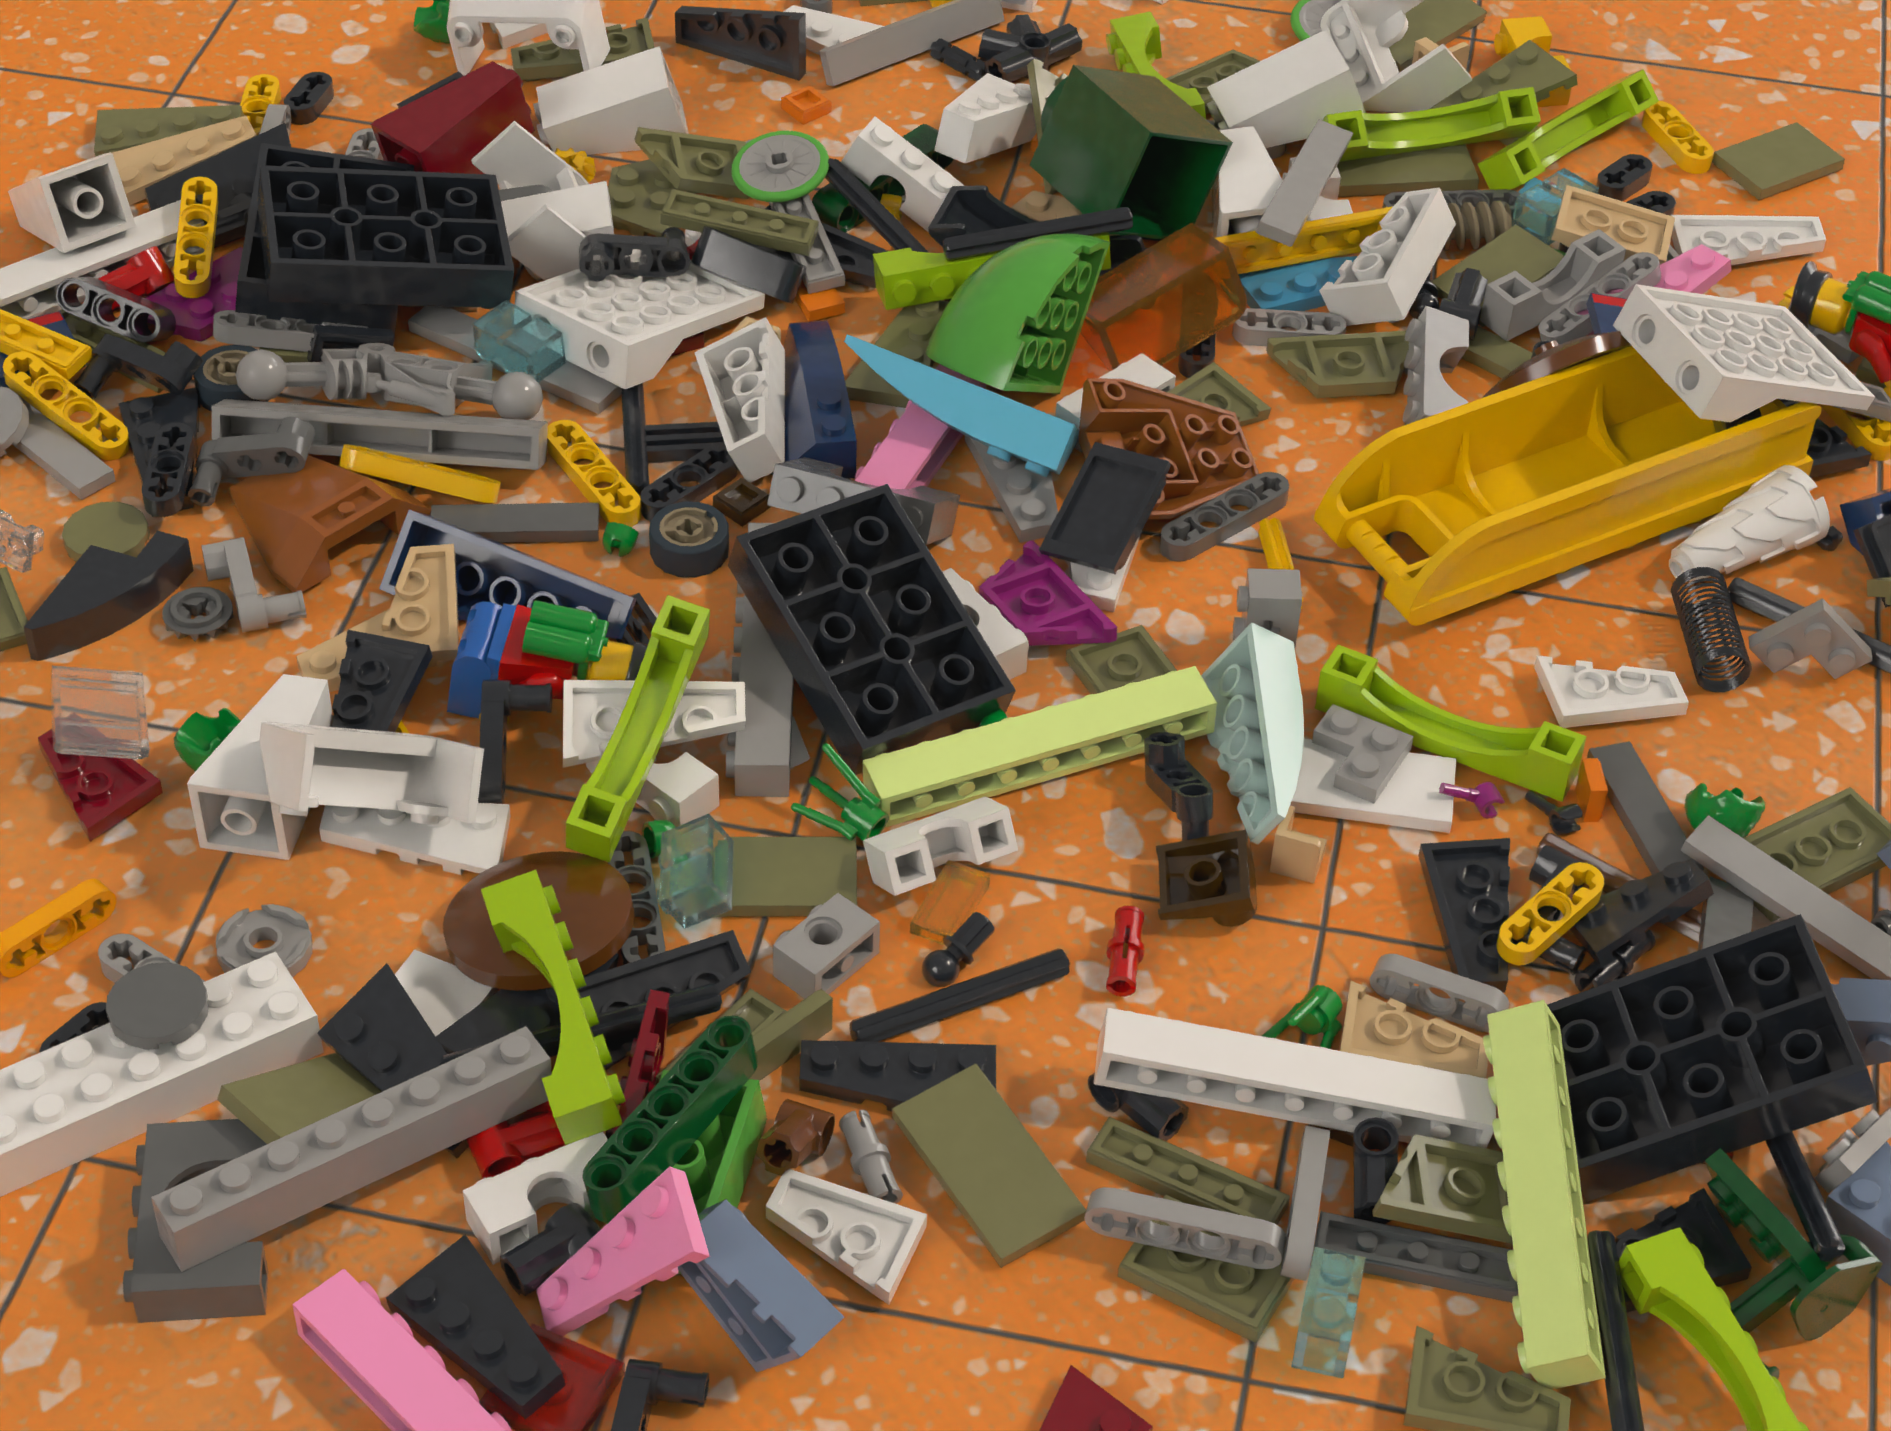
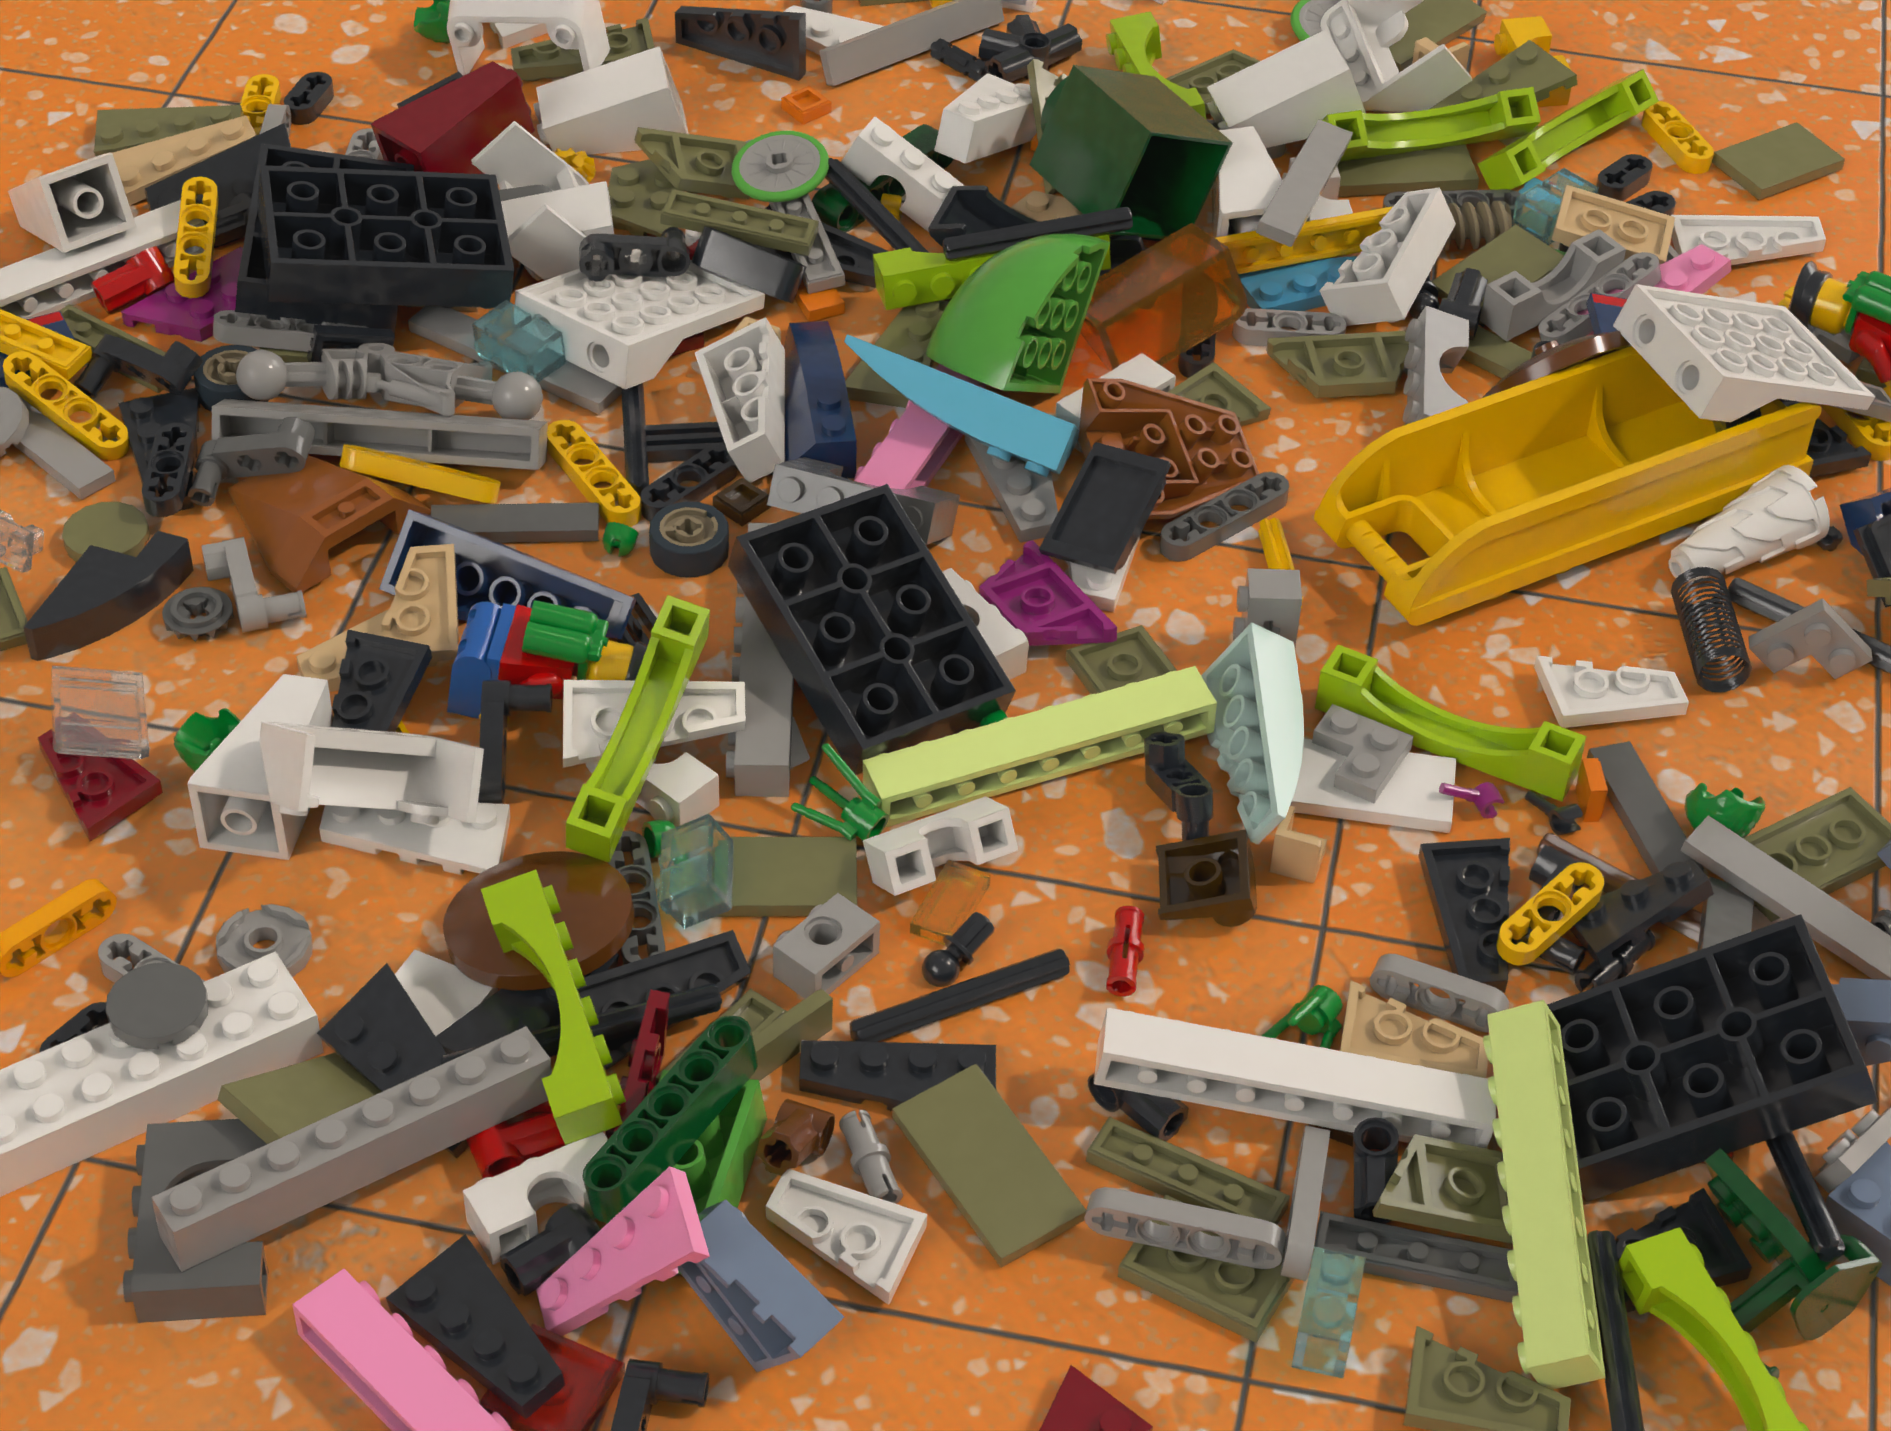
(98, 309): black beam -> none

